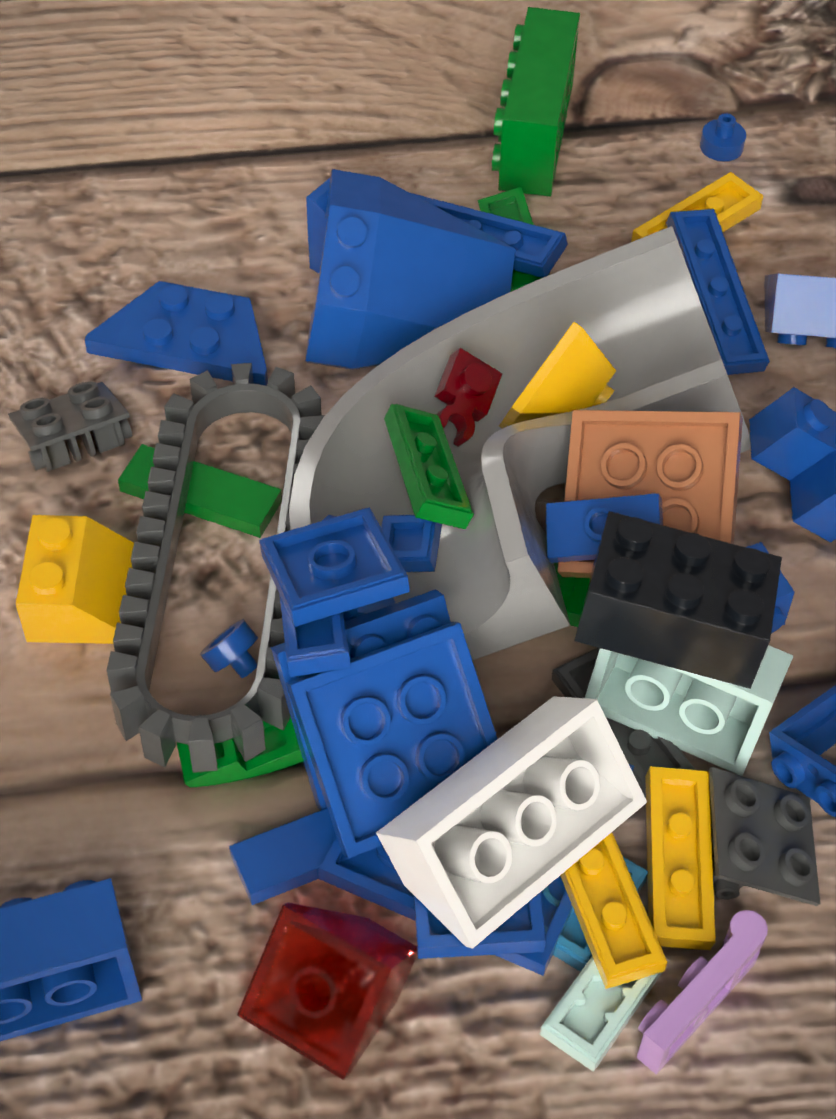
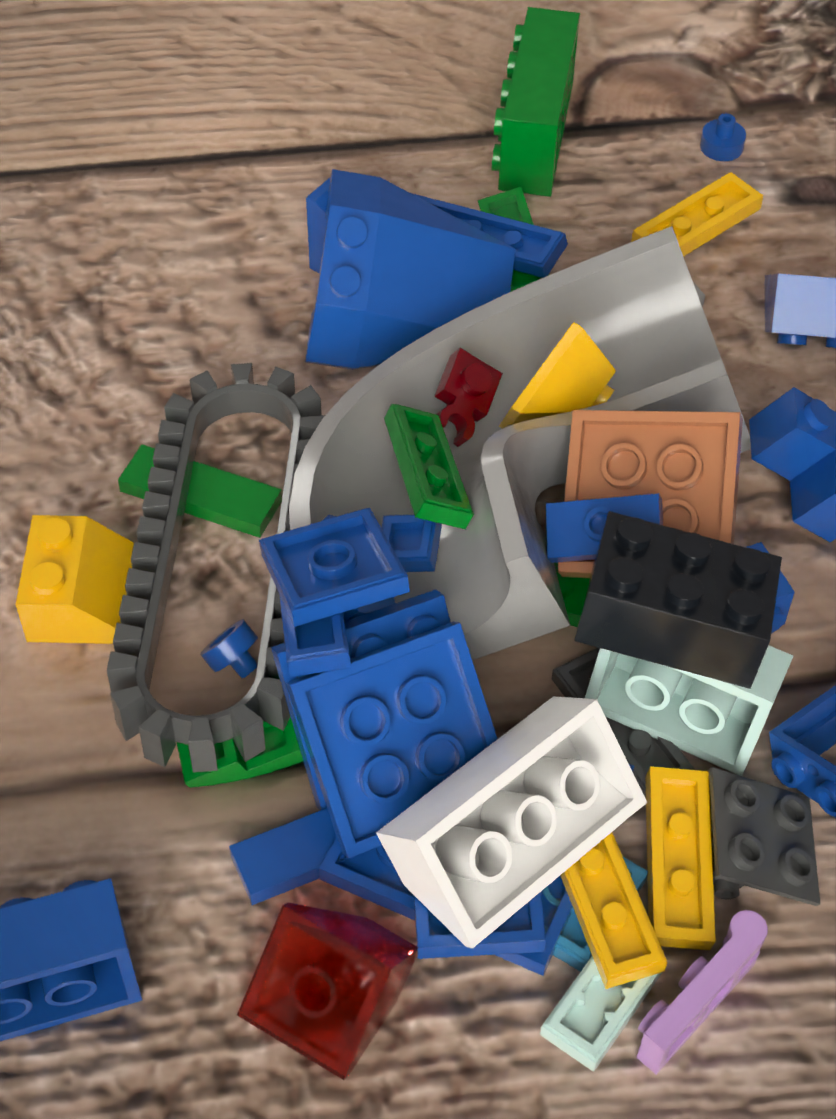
(83, 409): dark grey hinge -> none
(183, 332): blue wing -> none
(719, 290): blue tile -> none

